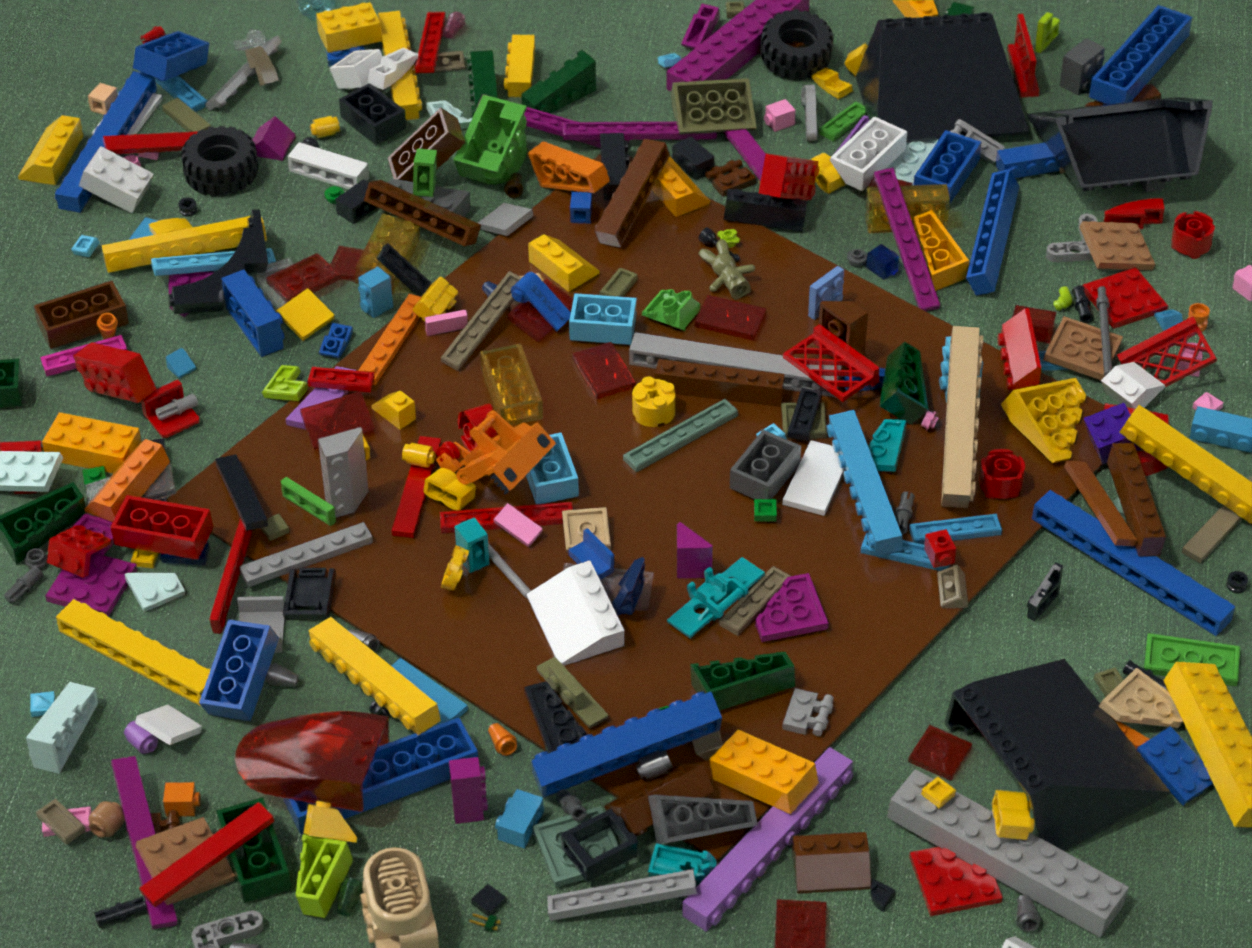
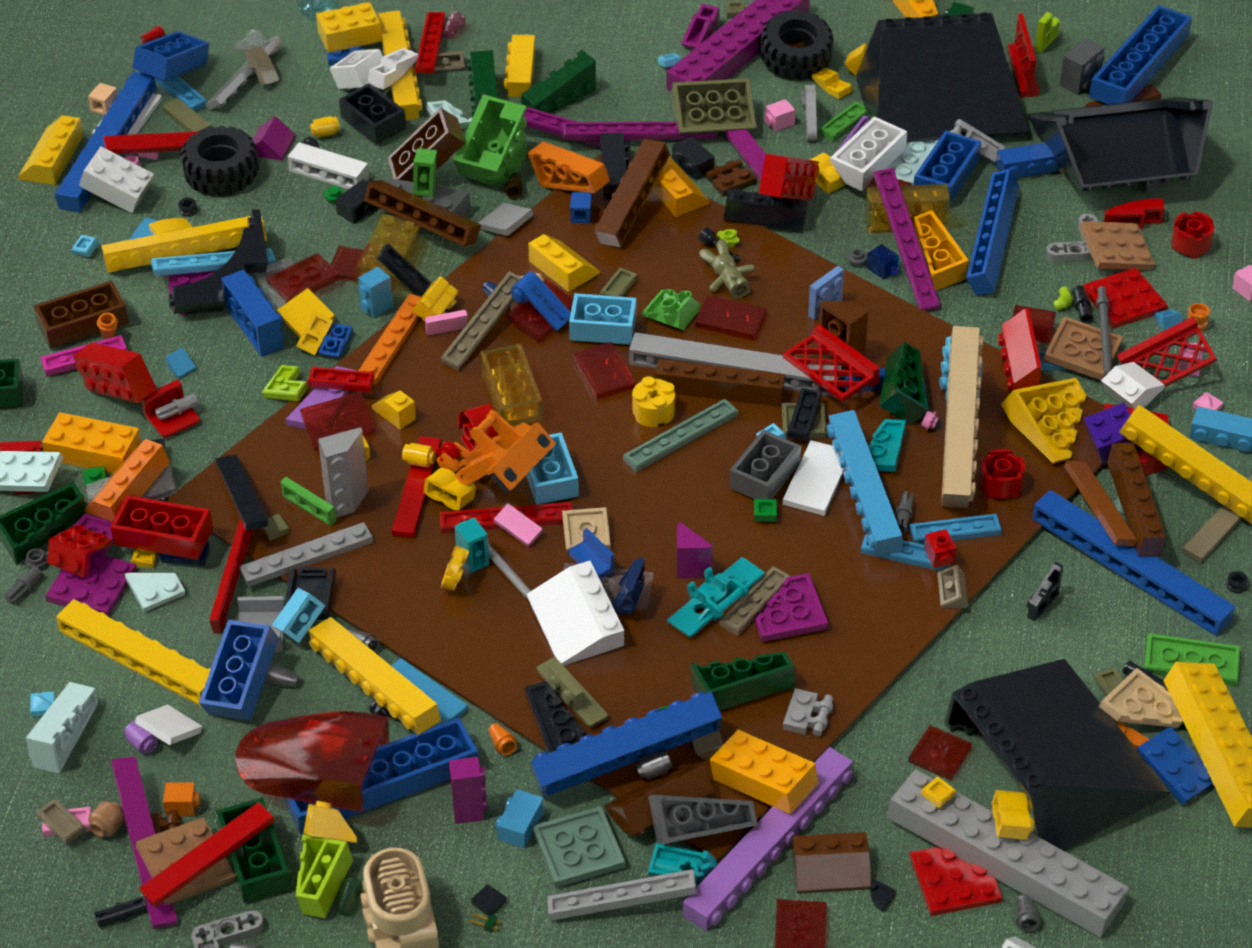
(298, 615): none -> medium azure brick
(314, 333): none -> yellow slope
(571, 805): dark grey pin -> none
(607, 861): black window -> none

